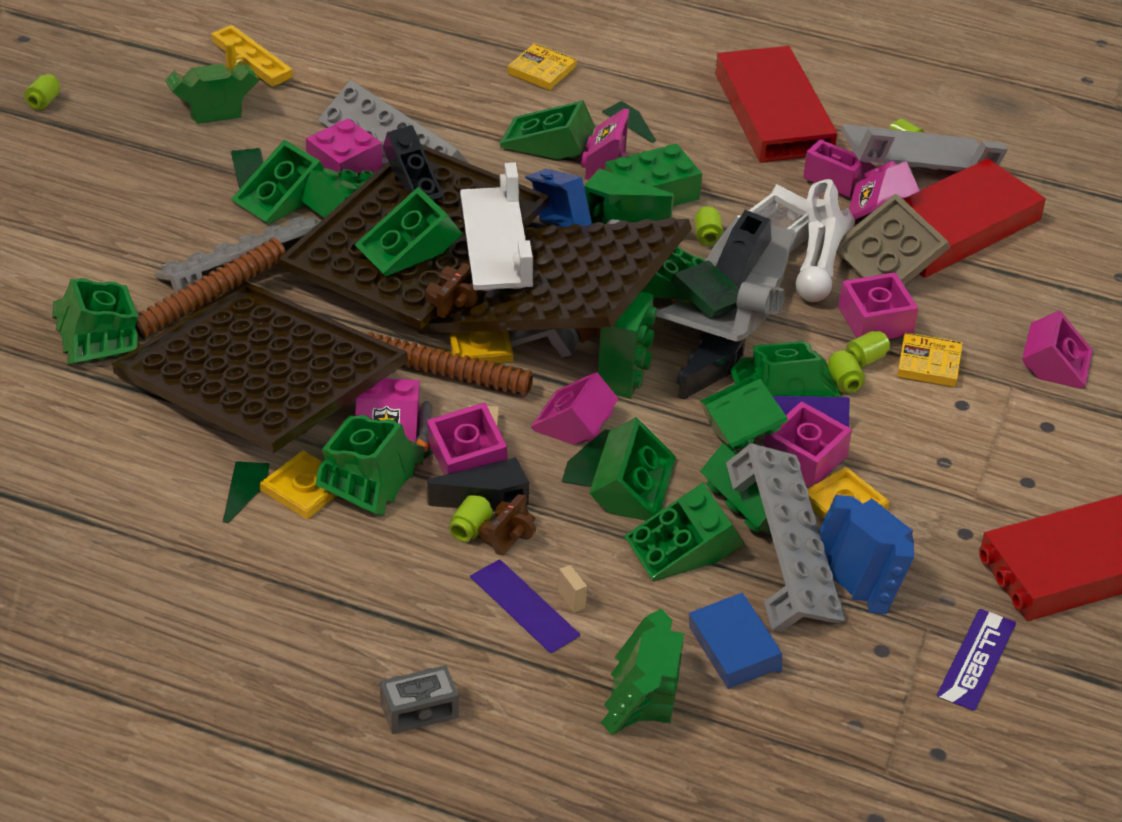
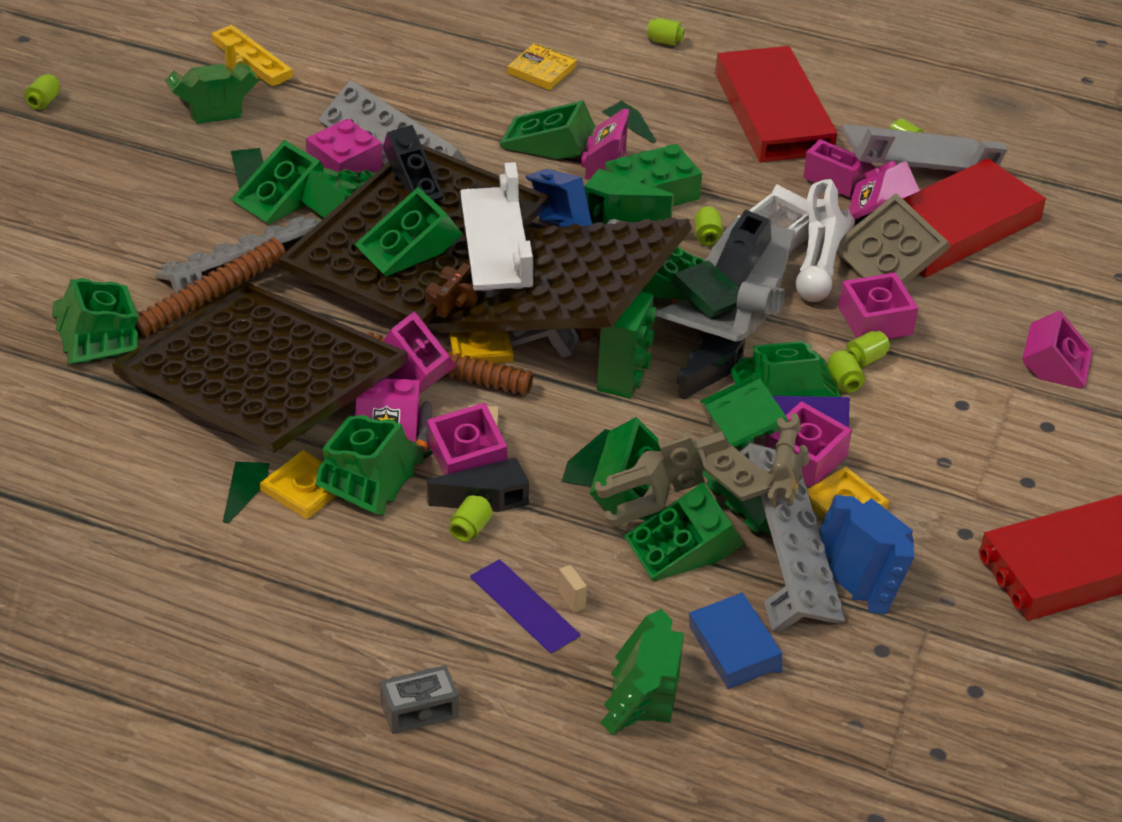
(425, 354): none -> dark pink slope
(511, 523): reddish brown hips -> none
(577, 410): dark pink slope -> none
(665, 31): none -> lime brick
(683, 463): none -> dark tan piece
(930, 359): yellow tile -> none
(976, 659): dark purple sticker -> none

